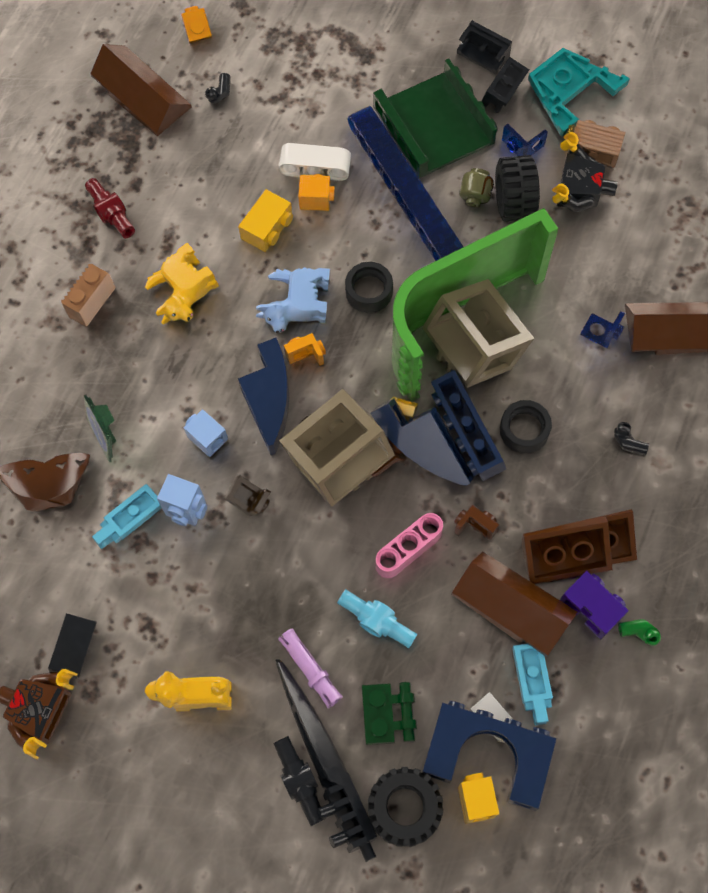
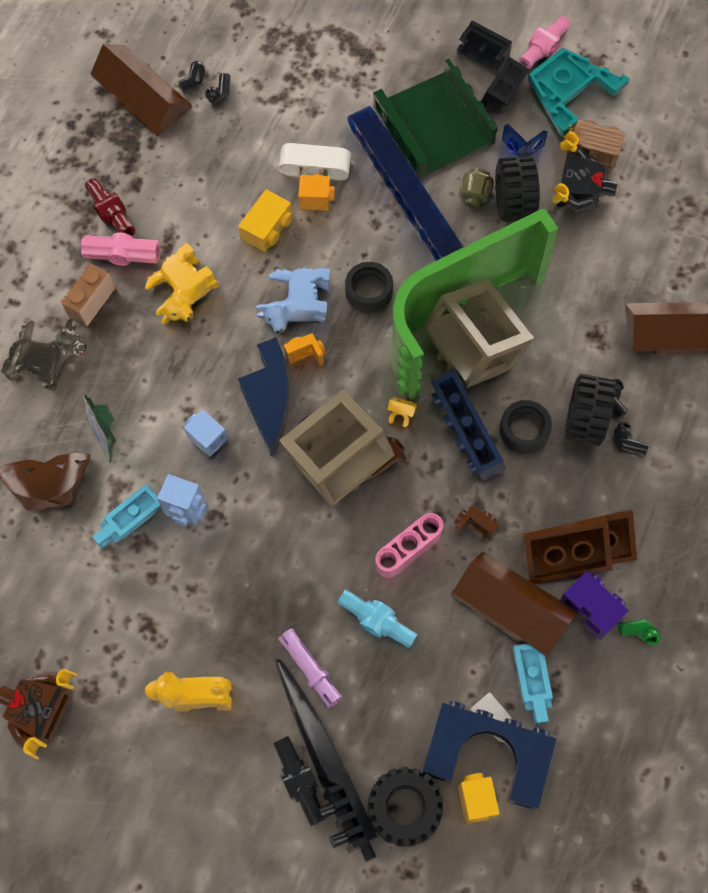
(42, 358): none -> clear smoke animal
(72, 644): black hinge -> none
(120, 249): none -> bright pink piece
(194, 78): none -> black arm
(196, 24): light orange bracket -> none
(247, 496): dark brown bracket -> none
(379, 713): dark green plate -> none
(424, 441): dark blue slope -> none
(544, 42): none -> bright pink pin
(590, 409): none -> black tyre
(612, 330): clear blue bracket -> none
(619, 409): none -> black arm

